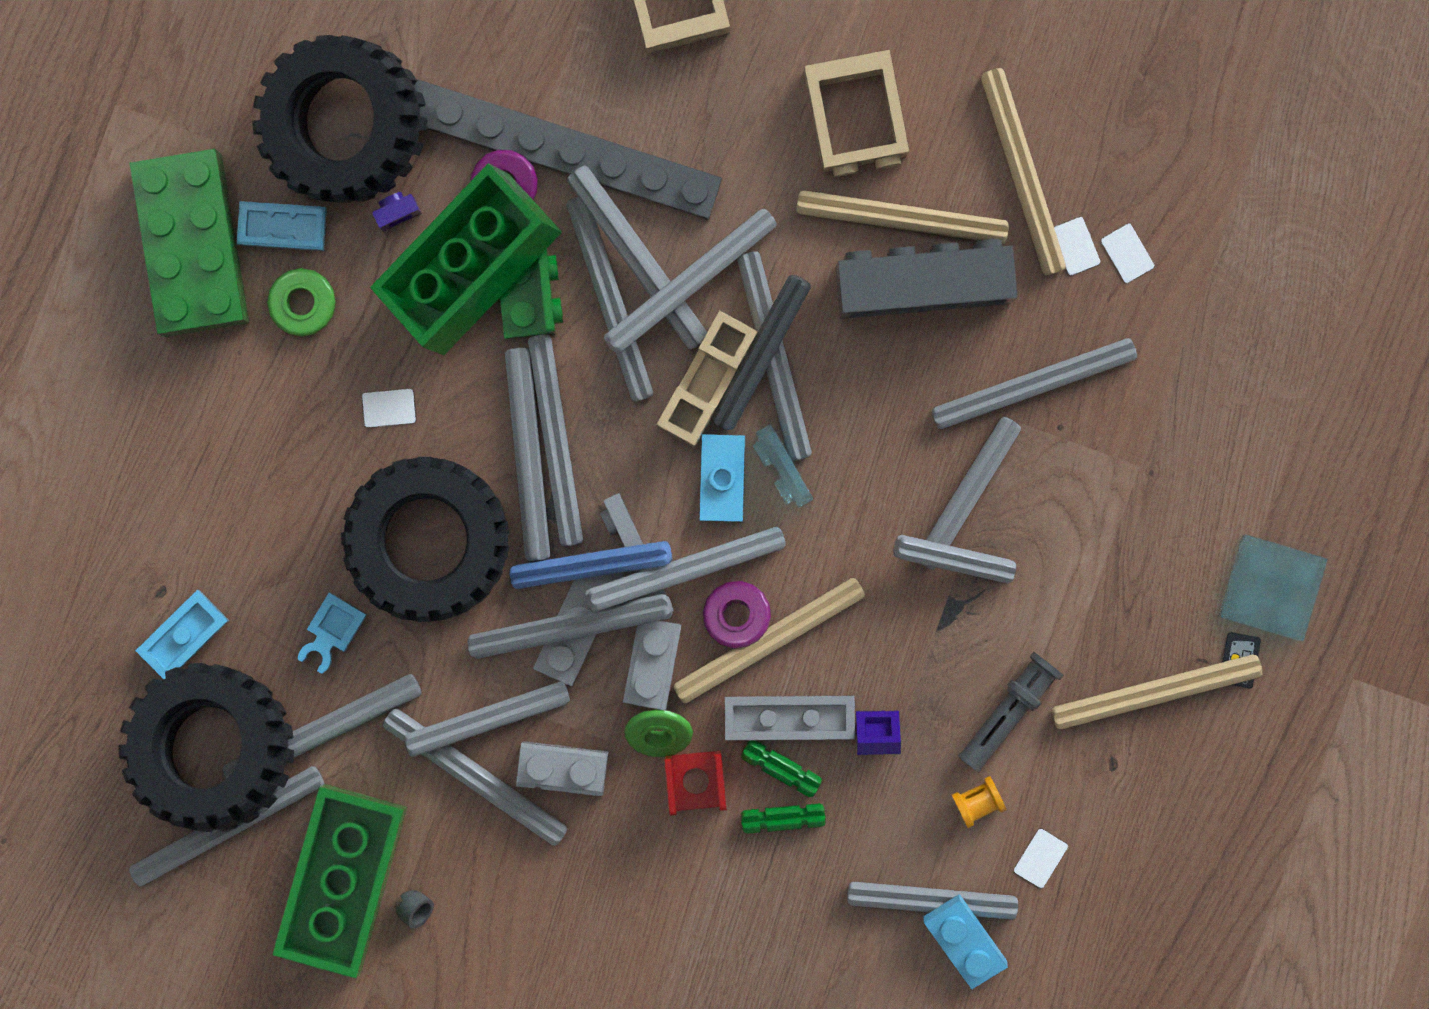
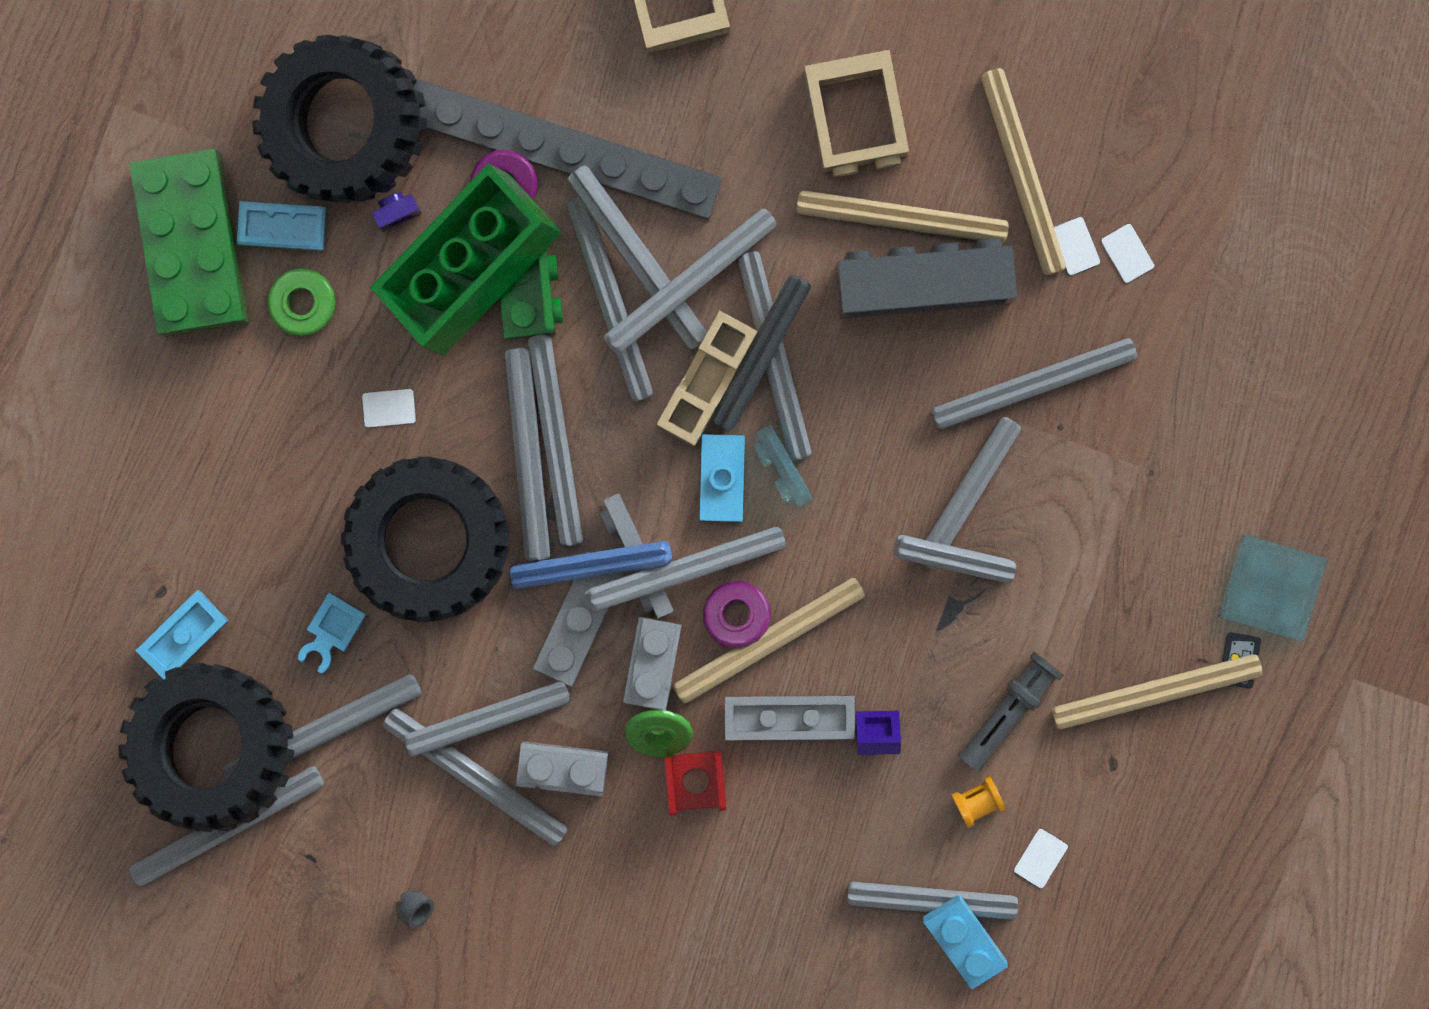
(339, 881): green brick -> none
(569, 626): light grey axle -> none
(781, 768): green axle -> none
(783, 818): green axle -> none

